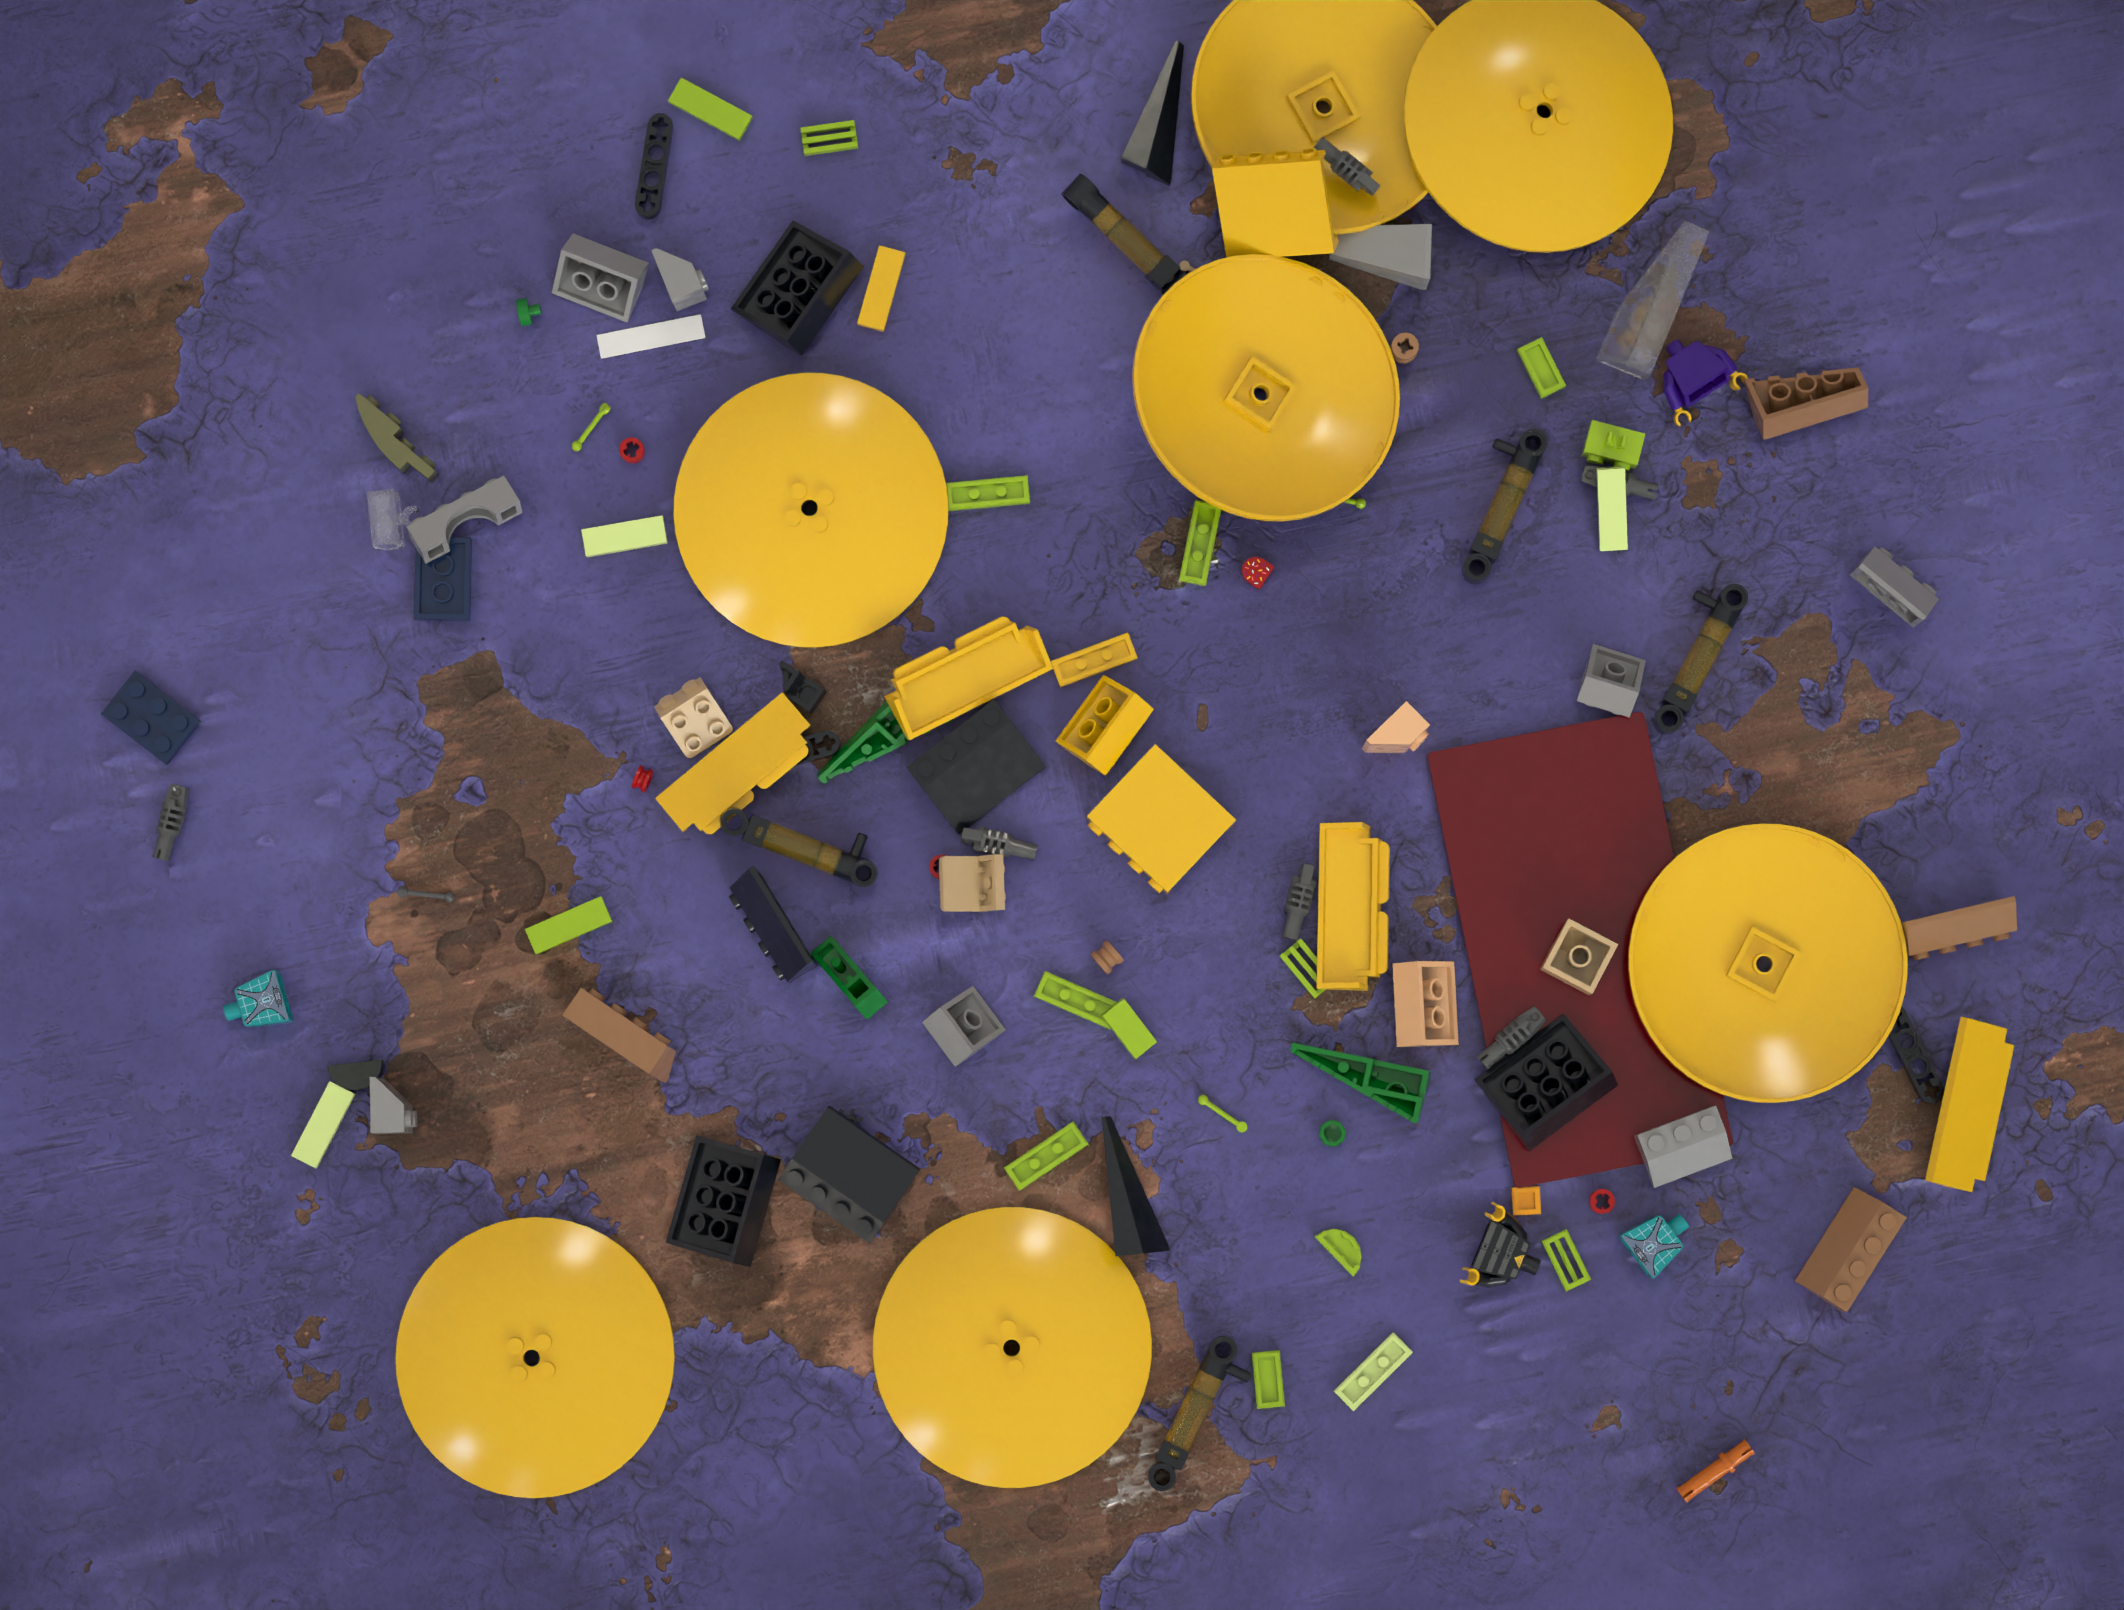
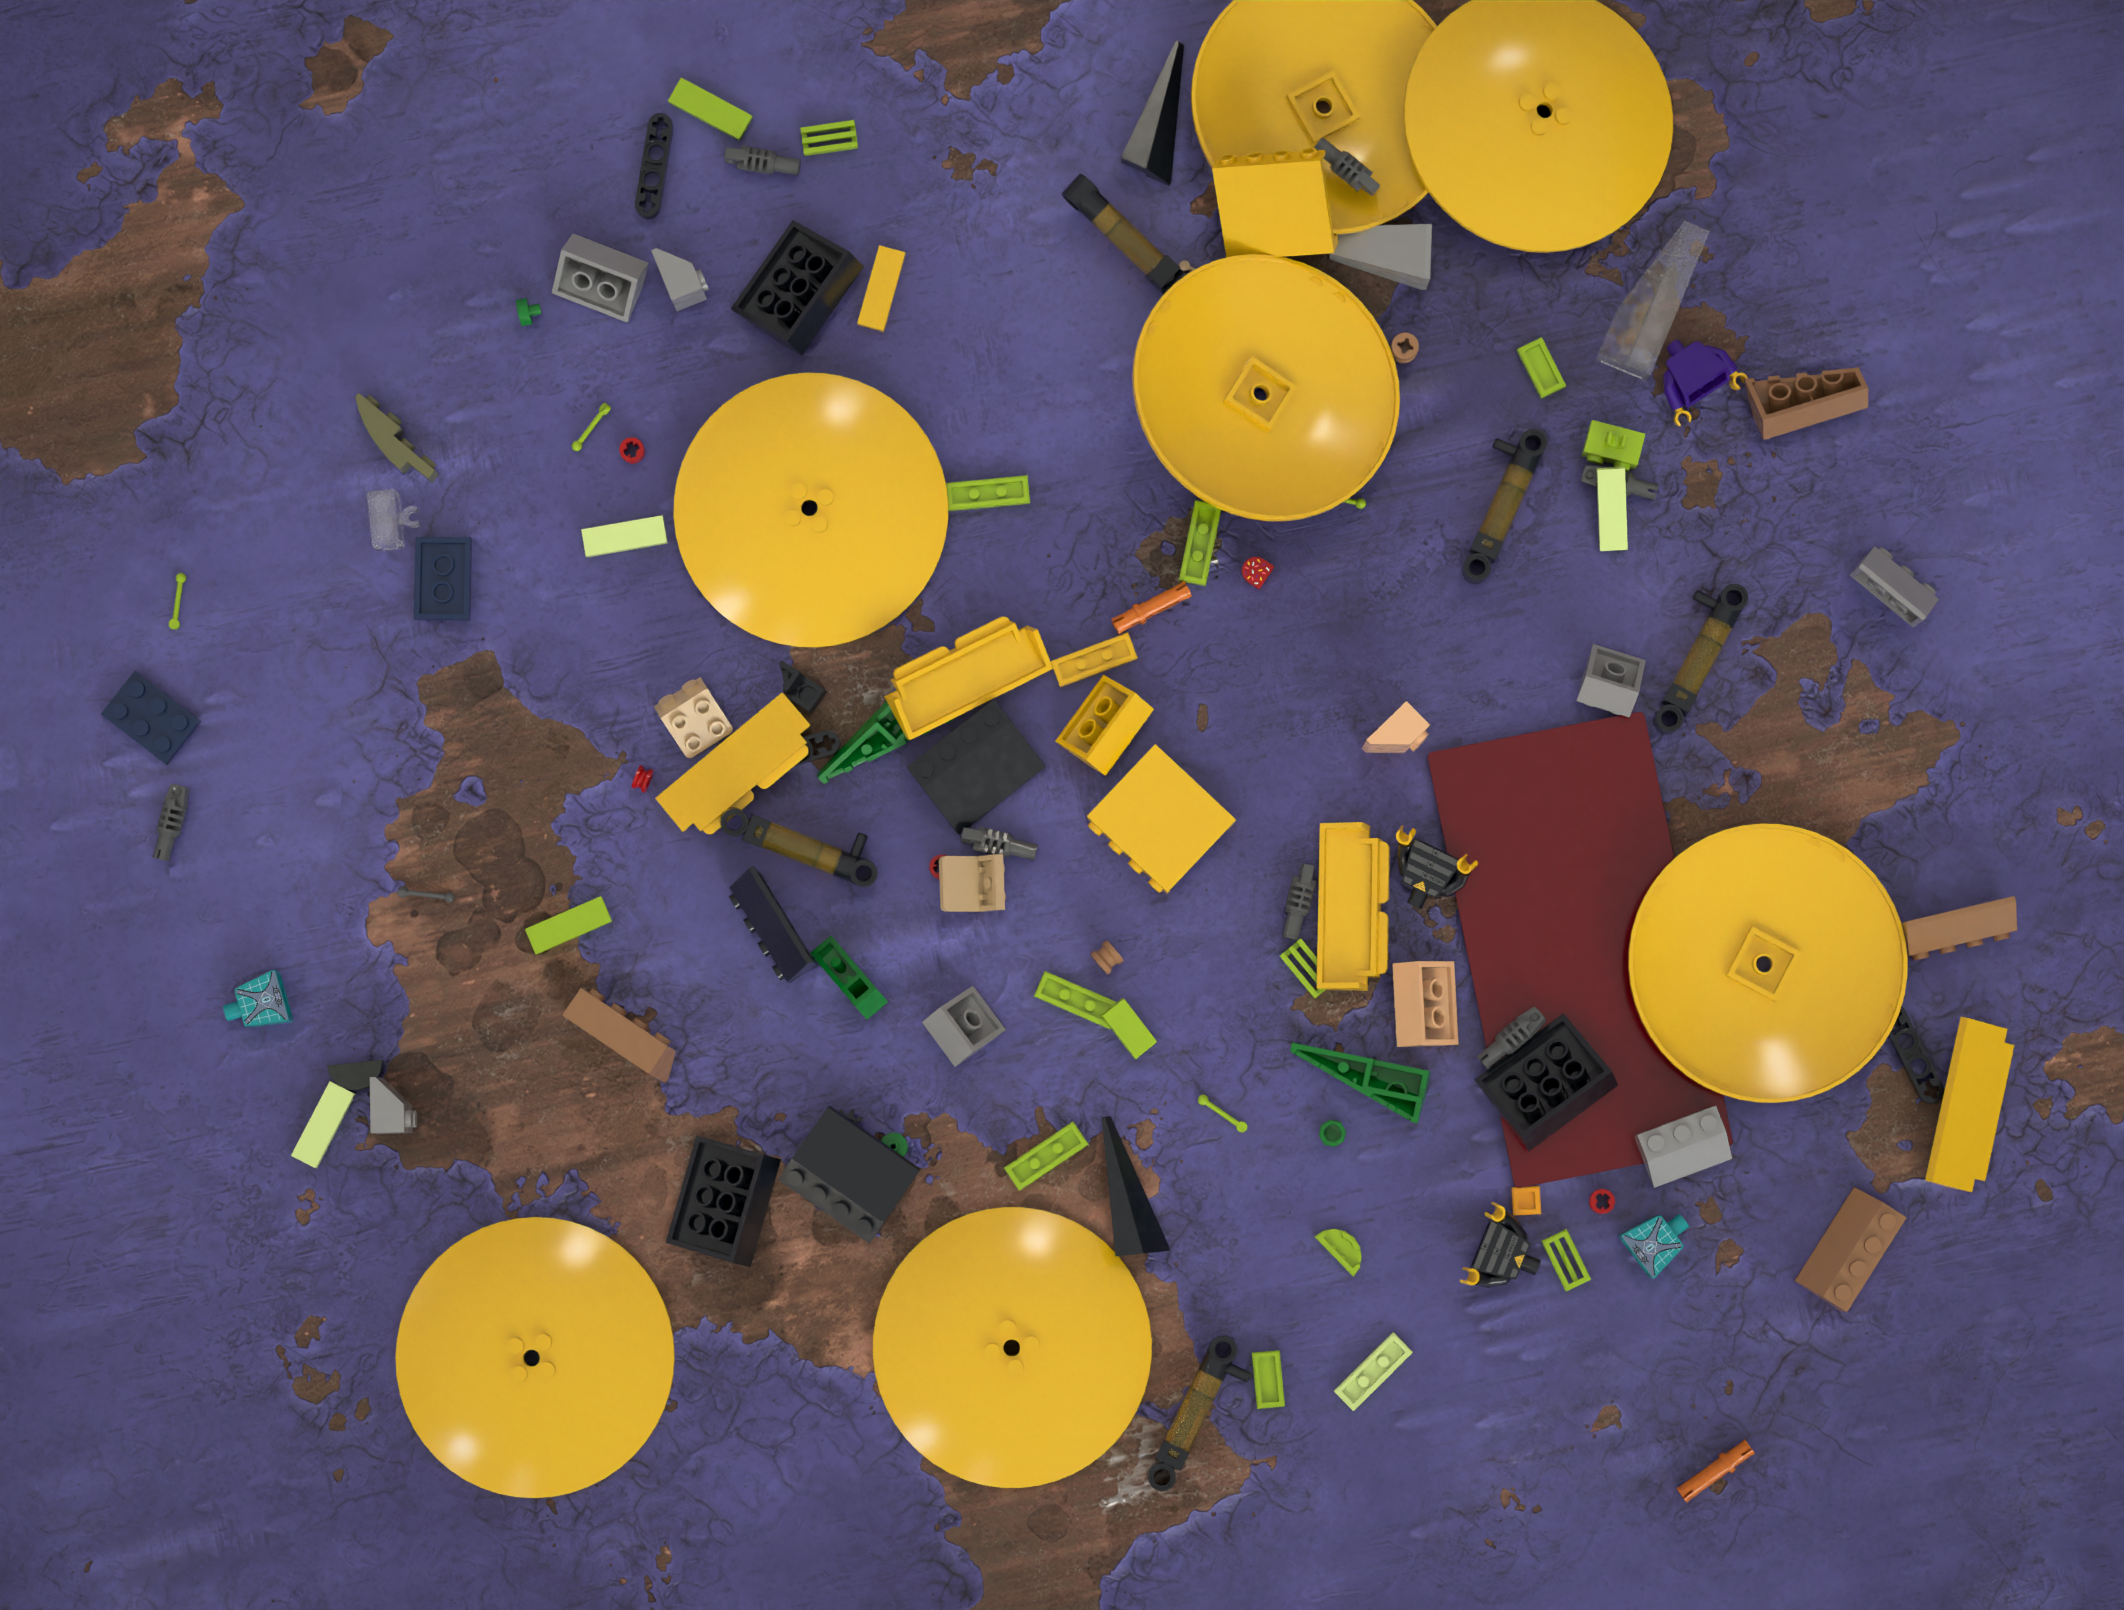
(174, 623): none -> lime hinge
(492, 502): light grey arch -> none
(650, 336): white sticker -> none
(761, 161): none -> dark grey hinge
(898, 1140): none -> green tile
(1153, 606): none -> orange pin
(1429, 869): none -> torso
(1578, 957): tan slope -> none

